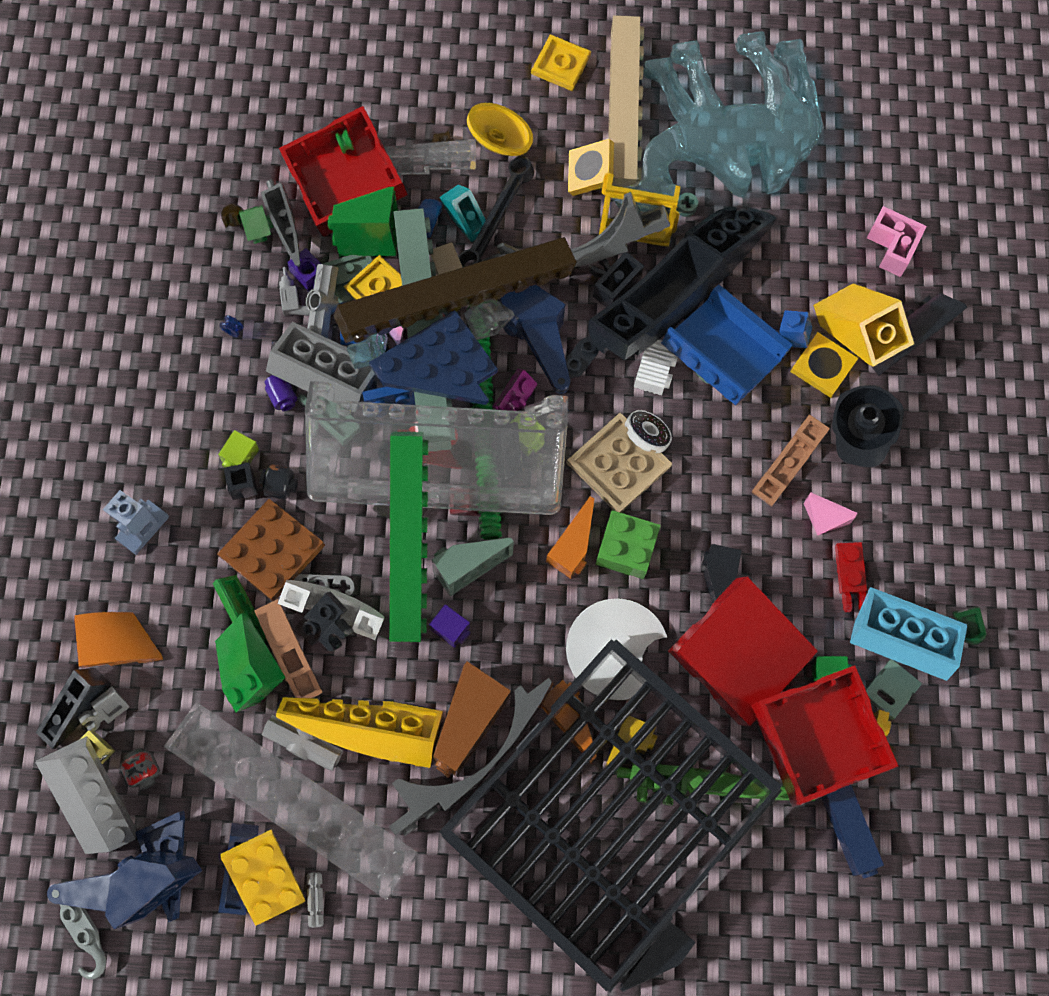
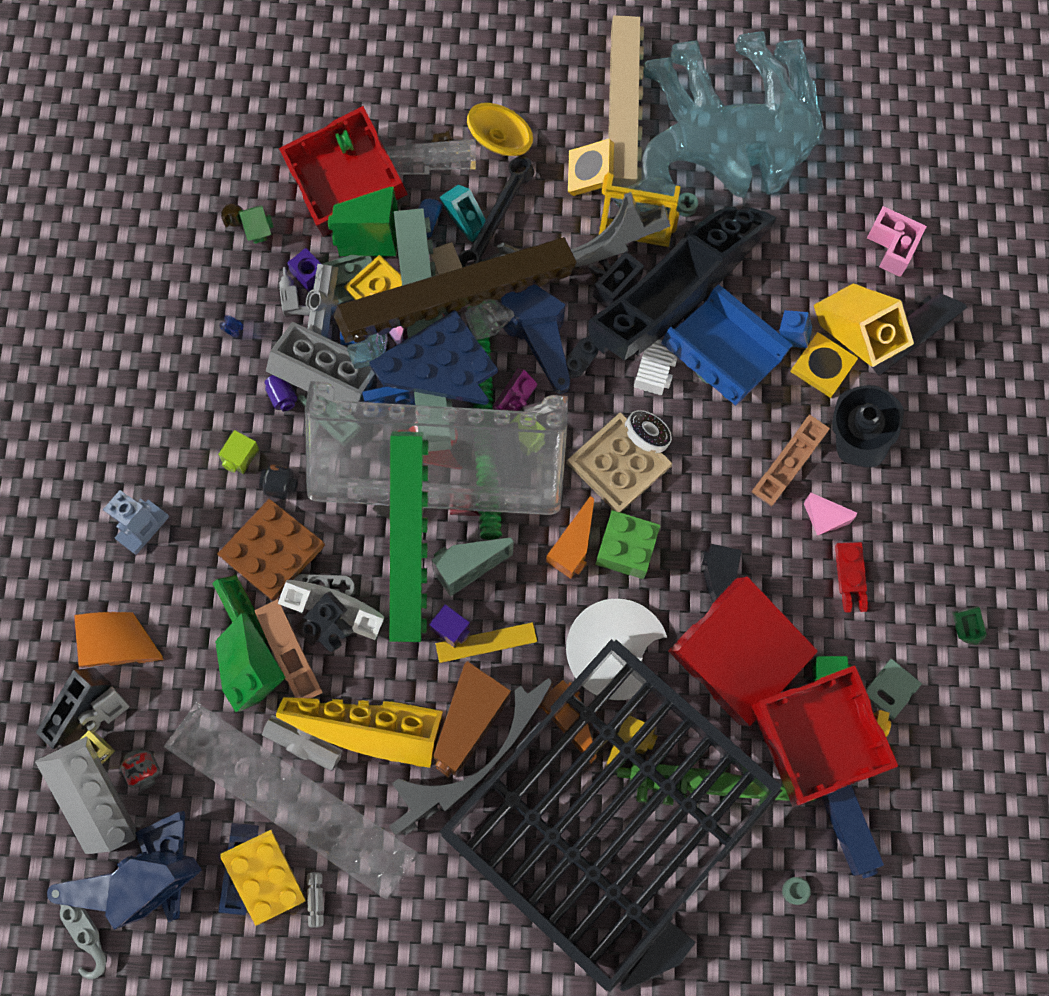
(240, 481): black brick -> none
(282, 217): dark grey piece -> none
(487, 642): none -> yellow sticker
(561, 62): yellow tile -> none
(796, 891): none -> sand green tile
(909, 634): medium azure slope -> none

